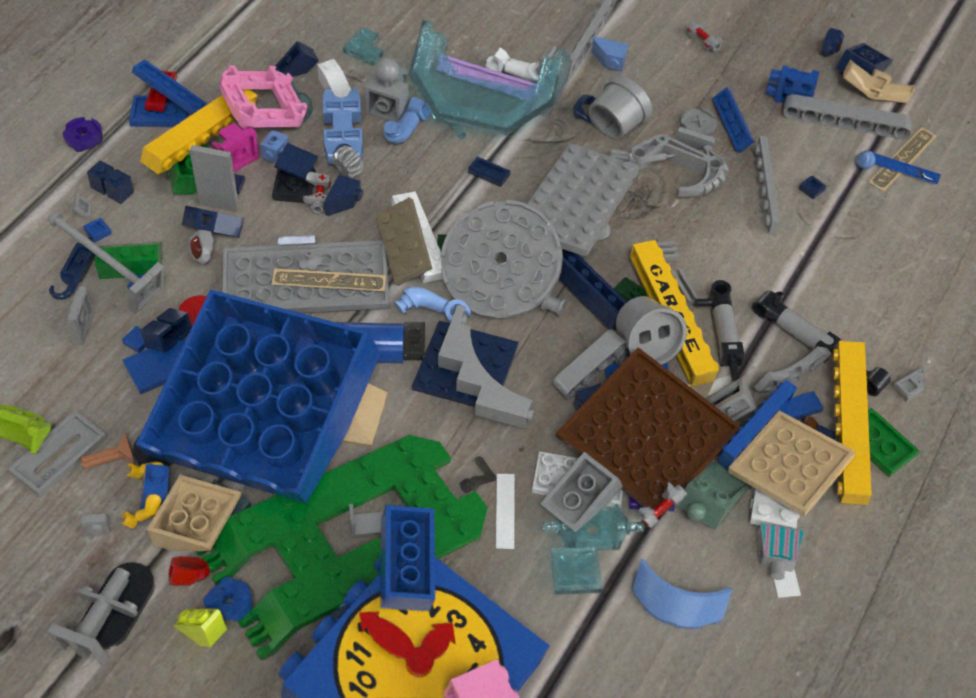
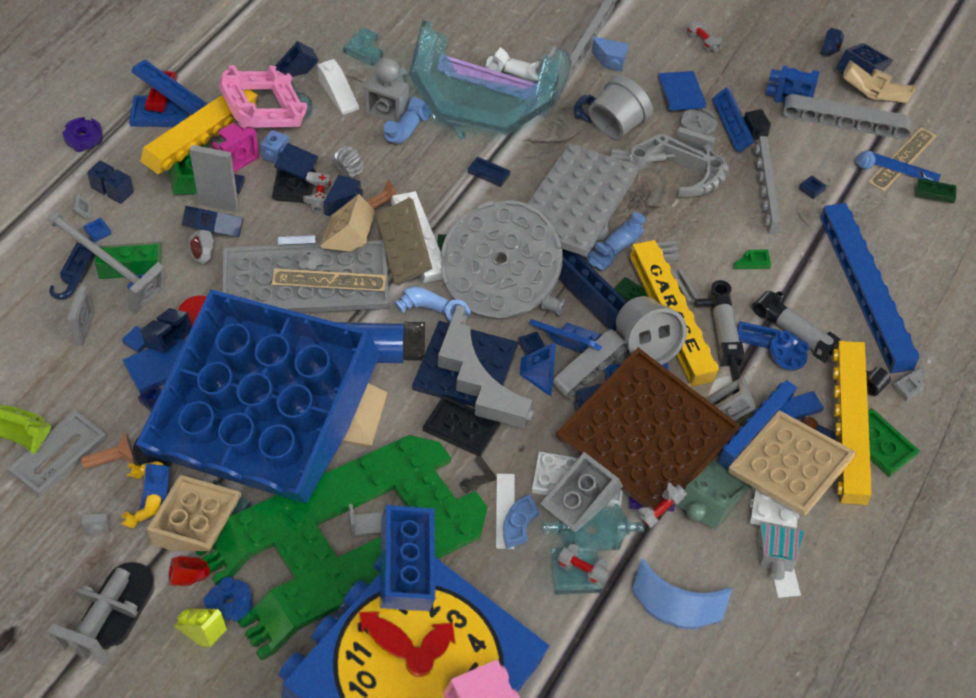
(150, 397): none -> clear blue plate
(342, 114): medium blue piece -> none
(349, 226): none -> tan slope
(384, 197): none -> nougat piece
(460, 426): none -> black tile
(517, 521): none -> medium blue tile
(530, 343): none -> dark blue tile
(539, 368): none -> blue slope
(570, 336): none -> blue plate
(596, 573): none -> light grey piece
(621, 238): none -> medium blue piece
(681, 90): none -> blue tile
(754, 260): none -> green tile
(756, 338): none -> blue tile
(757, 123): none -> black brick
(789, 351): none -> blue dish
(792, 373): light grey tile -> none
(869, 289): none -> blue brick
(936, 190): none -> dark green plate

